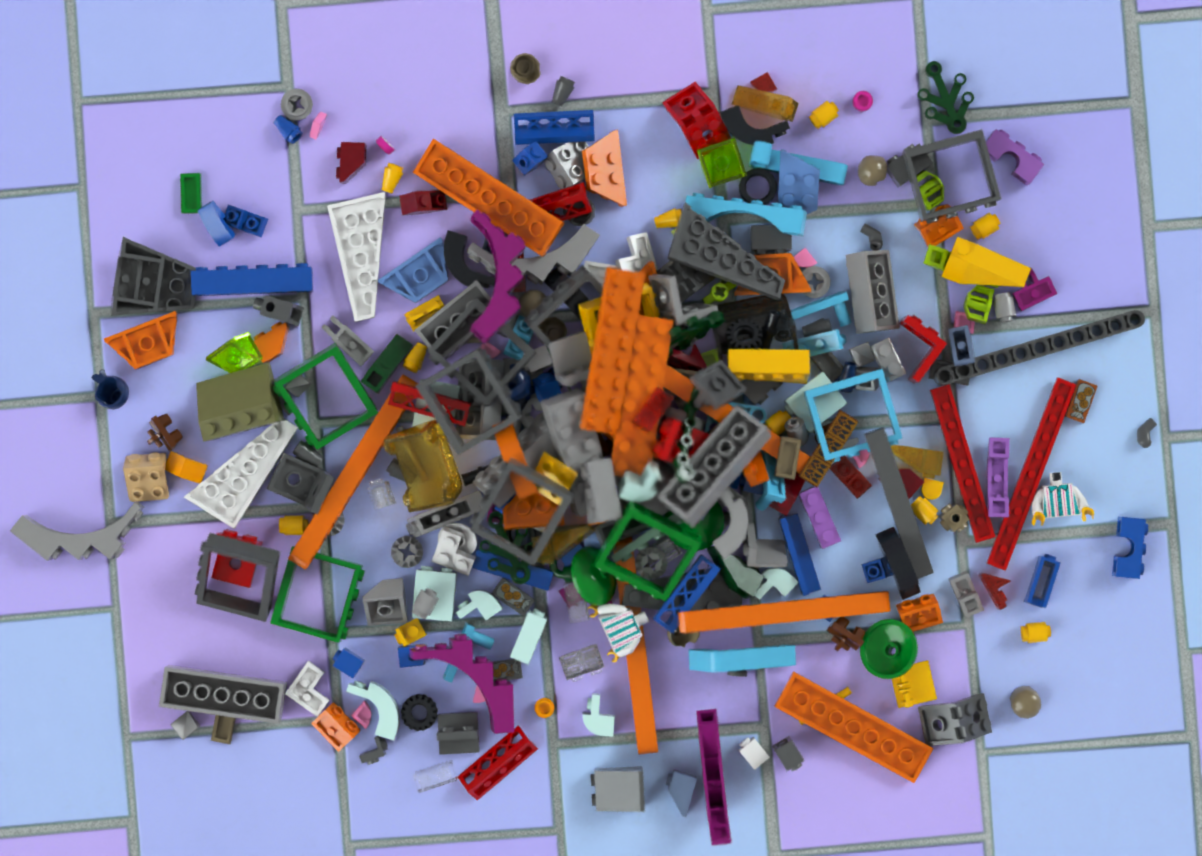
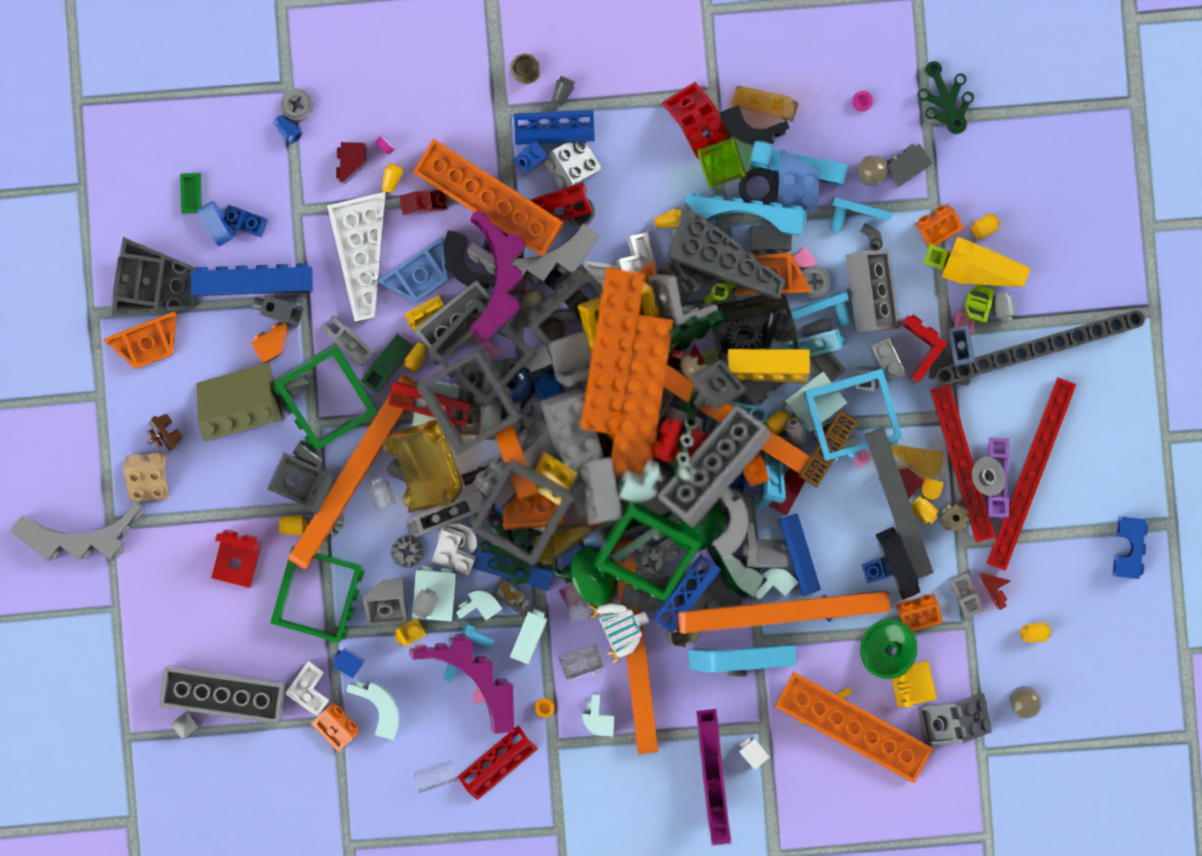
(111, 391): dark blue hat -> none
(185, 467): light orange slope -> none
(223, 729): dark tan tile -> none
(236, 354): clear neon green slope -> none
(236, 483): white wing -> none
(246, 552): dark grey window -> none
(317, 125): bright pink tile -> none
(363, 714): bright pink tile -> none
(373, 755): dark grey bracket -> none
(405, 659): blue brick -> none
(422, 700): black tyre -> none
(458, 733): dark grey bracket -> none
(507, 669): tile -> none
(524, 333): medium azure slope -> none
(604, 169): wing -> none
(618, 789): slope -> none
(652, 409): clear red slope -> none
(681, 789): sand blue slope -> none
(689, 366): none -> dark tan hair
(764, 83): clear red tile -> none
(787, 457): dark tan tile -> none
(788, 754): dark grey brick -> none
(819, 516): medium lavender arch -> none
(824, 114): yellow brick -> none
(841, 210): none -> medium azure piece
(843, 637): reddish brown hips -> none
(848, 371): dark blue cone -> none
(850, 477): clear red slope -> none
(861, 354): light grey slope -> none
(930, 188): lime piece -> none
(969, 207): dark grey window -> none
(988, 476): none -> light grey dish
(1027, 164): medium lavender arch -> none
(1035, 292): magenta hinge -> none
(1042, 581): blue window -> none
(1059, 501): torso -> none
(1081, 401): tile -> none
(1143, 433): dark grey arm -> none

